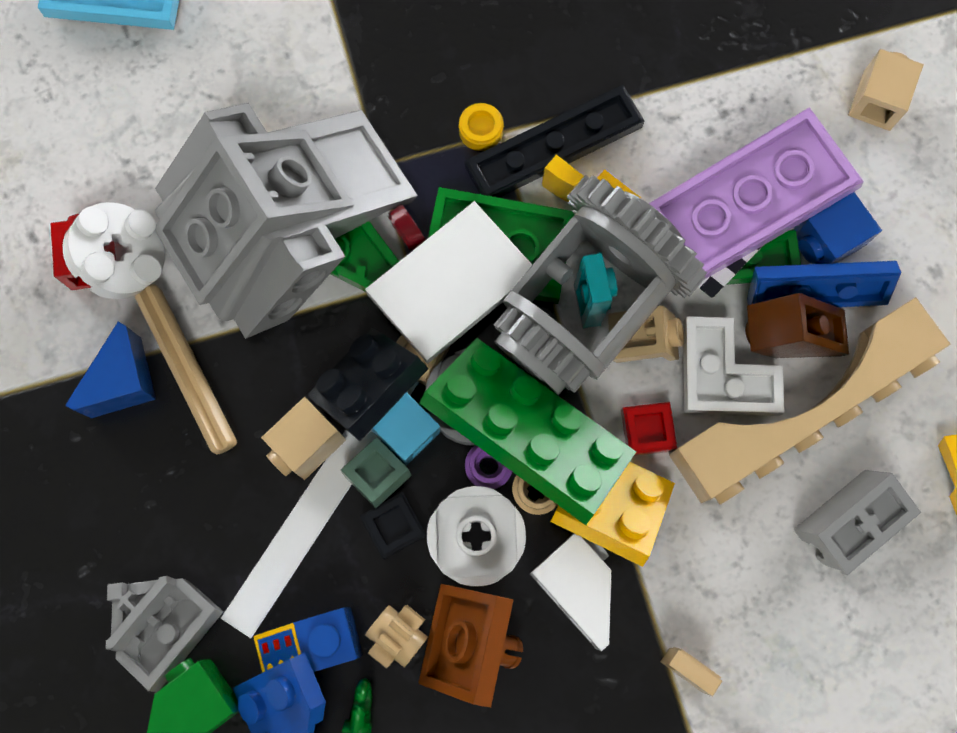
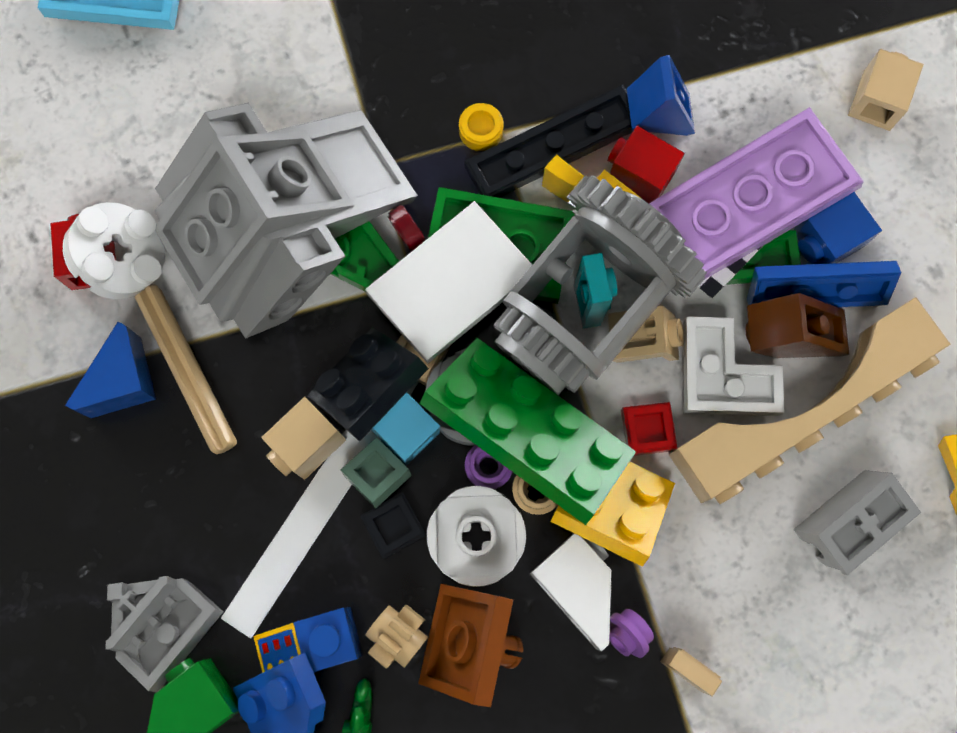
(630, 633): none -> medium lavender plate
(644, 163): none -> red brick
(661, 100): none -> blue slope

